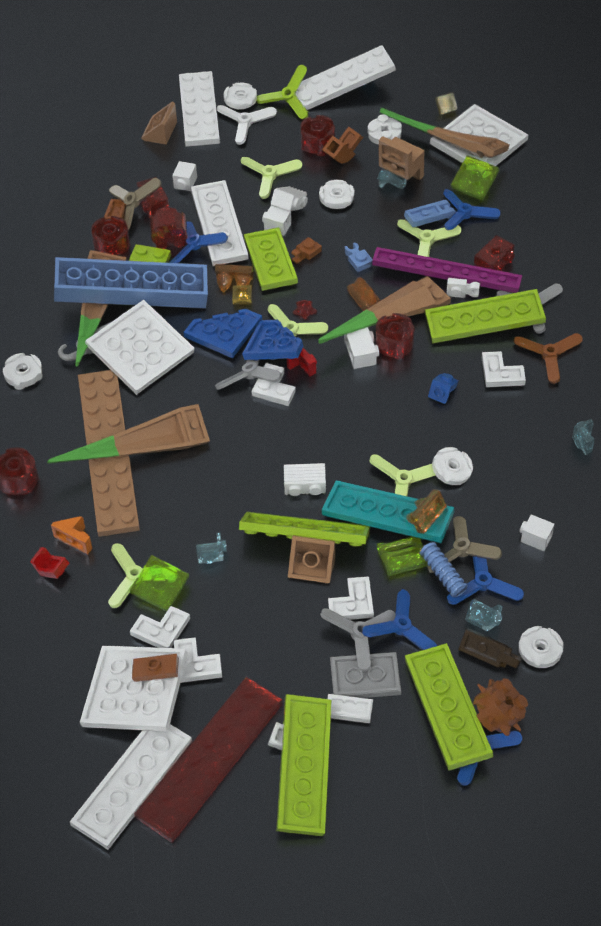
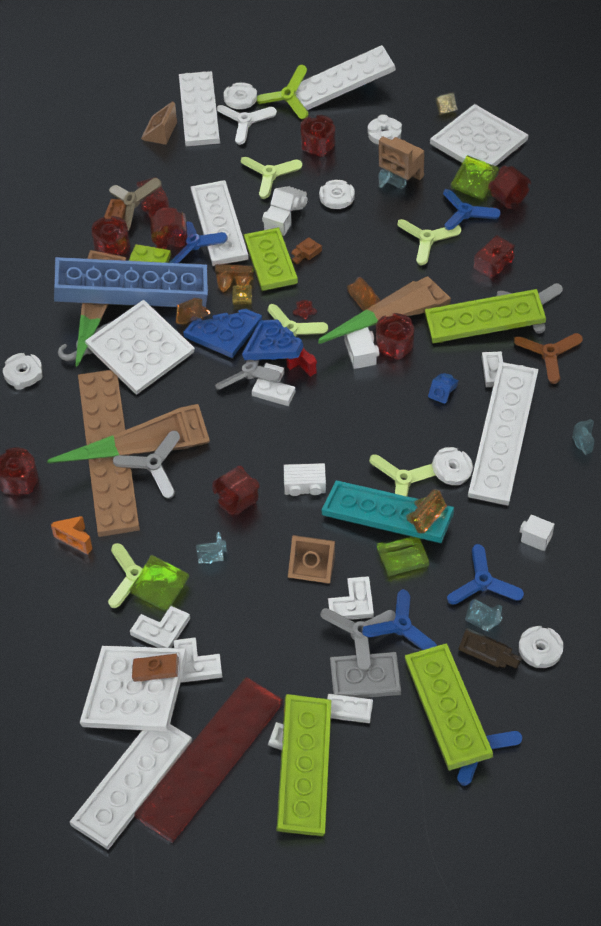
(49, 565): red bracket -> none
(157, 470): none -> light grey piece
(184, 176): white brick -> none
(191, 311): none -> clear orange tile
(236, 490): none -> clear red brick
(289, 526): lime plate -> none
(343, 149): dark orange brick -> none
(358, 259): medium blue plate -> none
(429, 213): medium blue plate -> none
(443, 569): medium blue piece -> none
(446, 269): magenta plate -> none
(460, 287): white plate -> none
(464, 547): dark tan piece -> none
(473, 144): medium nougat plate -> none
(500, 706): dark orange brick -> none
(503, 433): none -> white plate
(509, 186): none -> clear red brick

